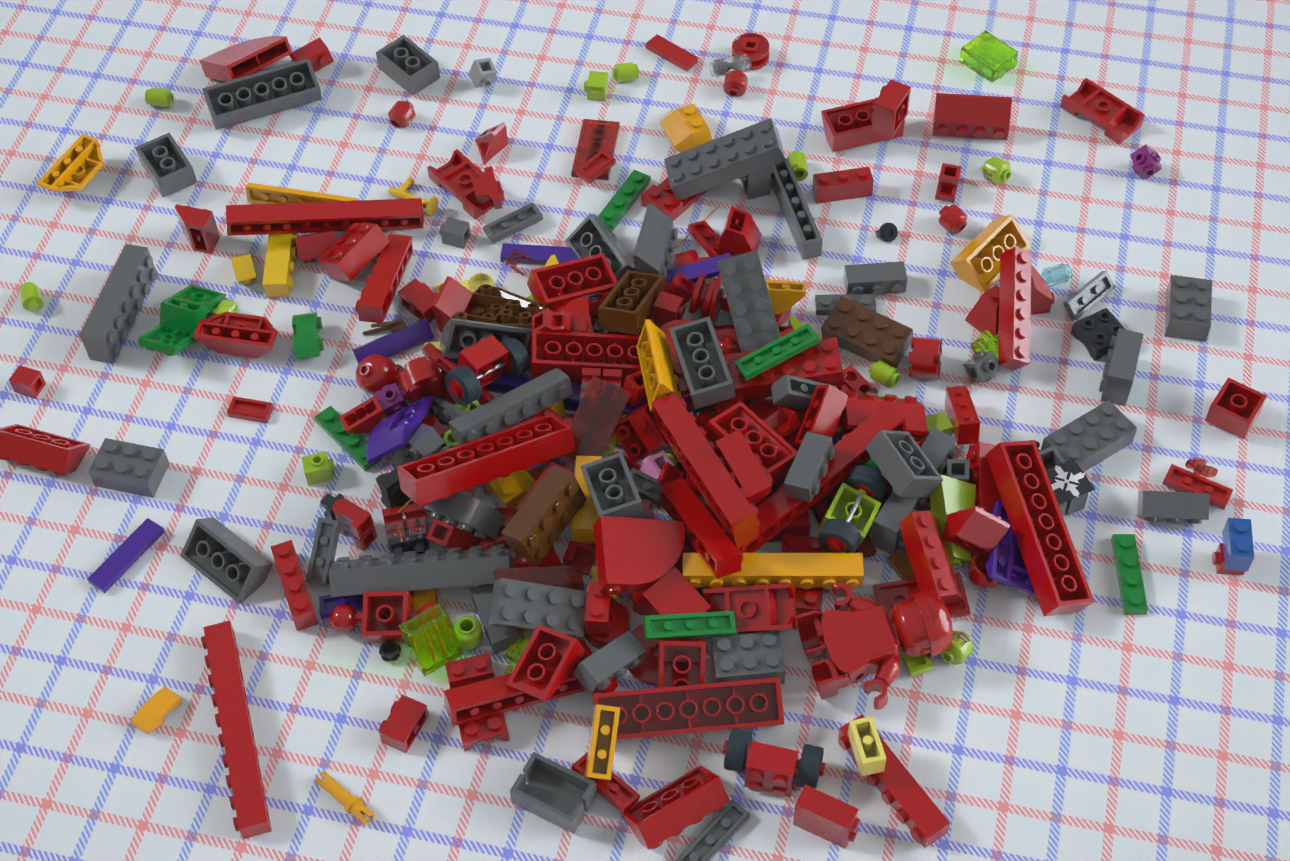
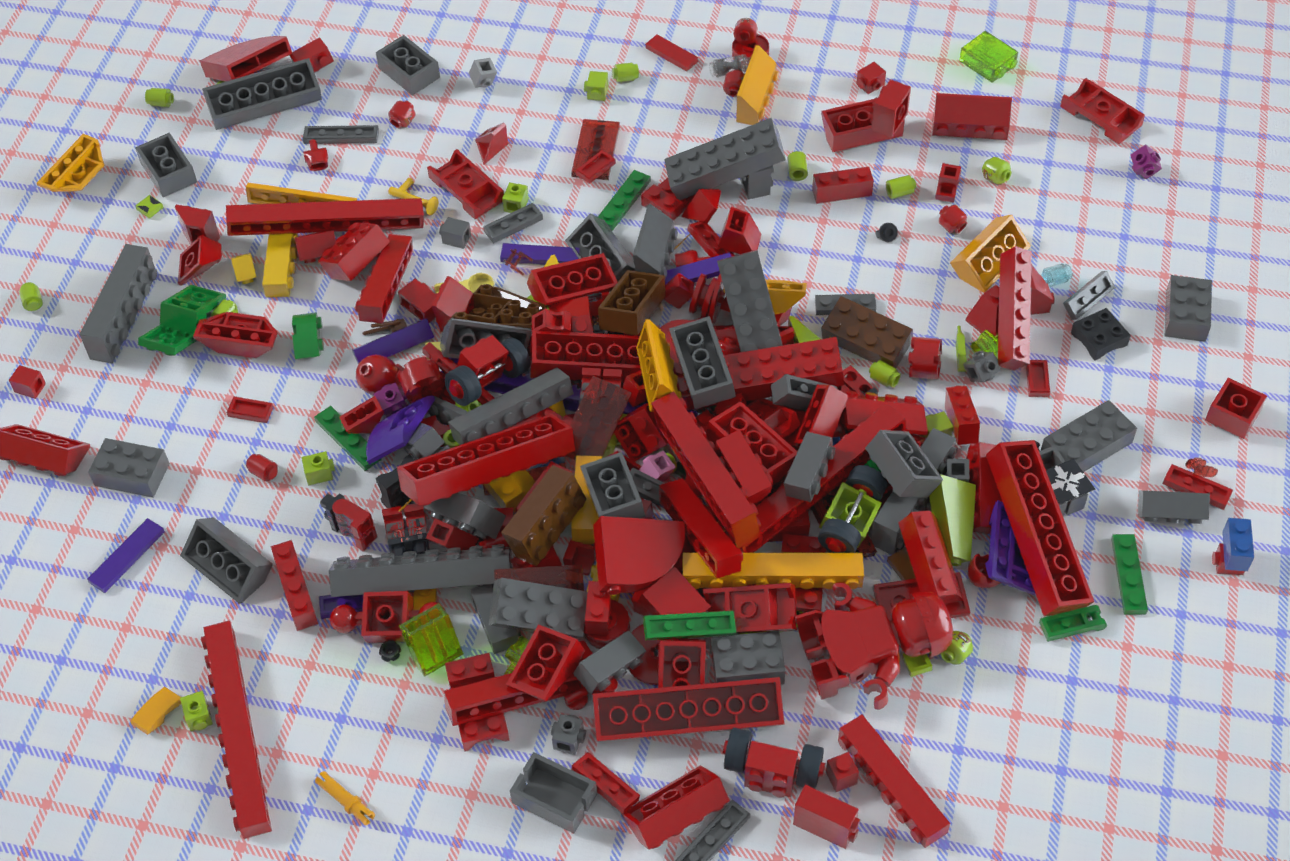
(149, 206): none -> lime tile
(196, 711): none -> lime brick
(198, 258): none -> red slope
(262, 467): none -> red brick
(316, 157): none -> red piece
(323, 551): dark grey plate -> none
(341, 134): none -> dark grey tile
(403, 723): red brick -> none
(468, 632): lime head -> none
(488, 189): red brick -> none
(515, 197): none -> lime brick
(568, 734): none -> dark grey brick
(577, 699): none -> red plate
(602, 742): light orange brick -> none
(667, 308): red brick -> none
(669, 473): red tile -> none
(685, 128): light orange wedge -> none
(703, 205): none -> red slope
(745, 31): none -> red head
(756, 87): none -> light orange slope
(776, 352): green plate -> none
(796, 211): dark grey brick -> none
(842, 772): none -> red brick
(866, 746): light yellow brick -> none
(871, 77): none -> red brick
(875, 278): dark grey brick -> none
(900, 186): none -> lime brick
(960, 350): none -> lime piece
(974, 530): red slope -> none
(1038, 378): none -> red tile
(1072, 623): none -> green plate
(1121, 366): dark grey brick -> none

